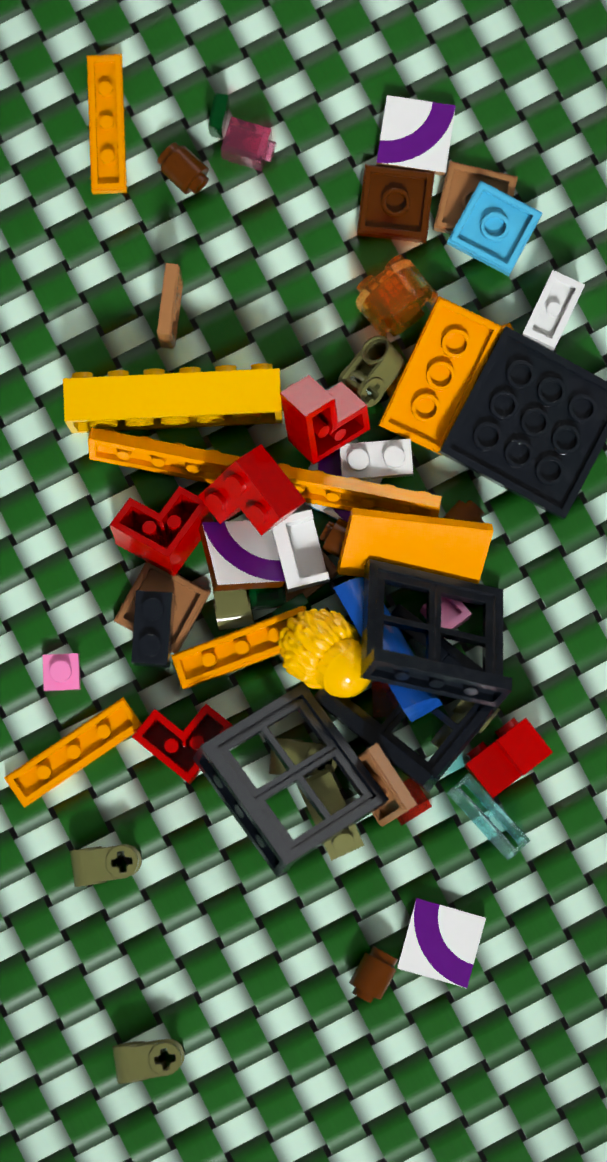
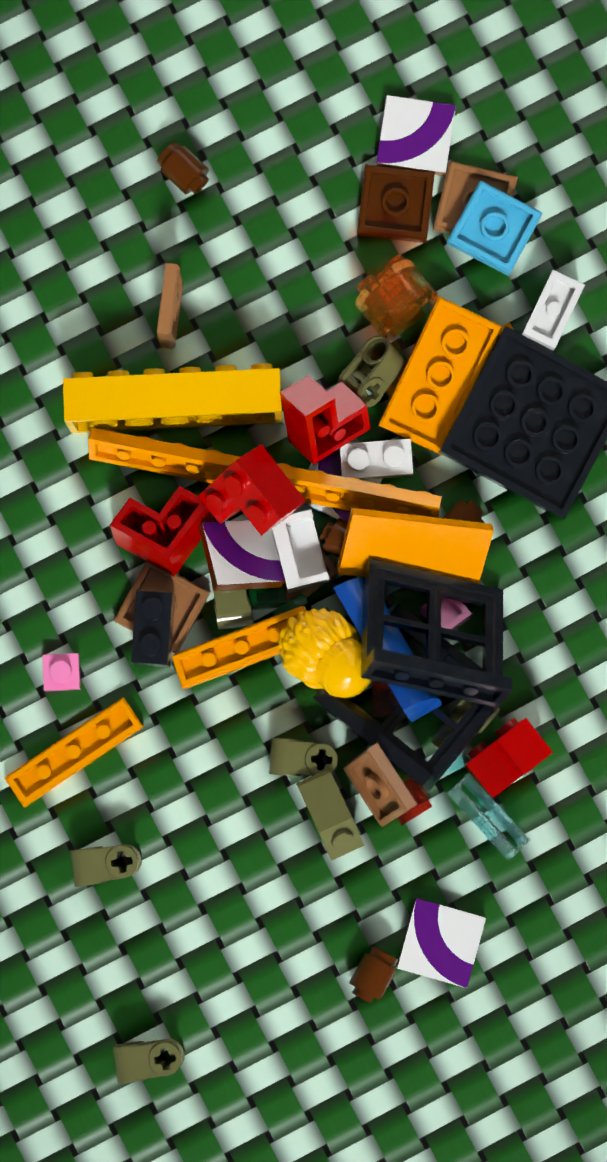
(107, 124): light orange tile -> none
(176, 746): red brick -> none
(218, 115): dark green tile -> none
(248, 144): clear pink brick -> none
(250, 804): black window -> none

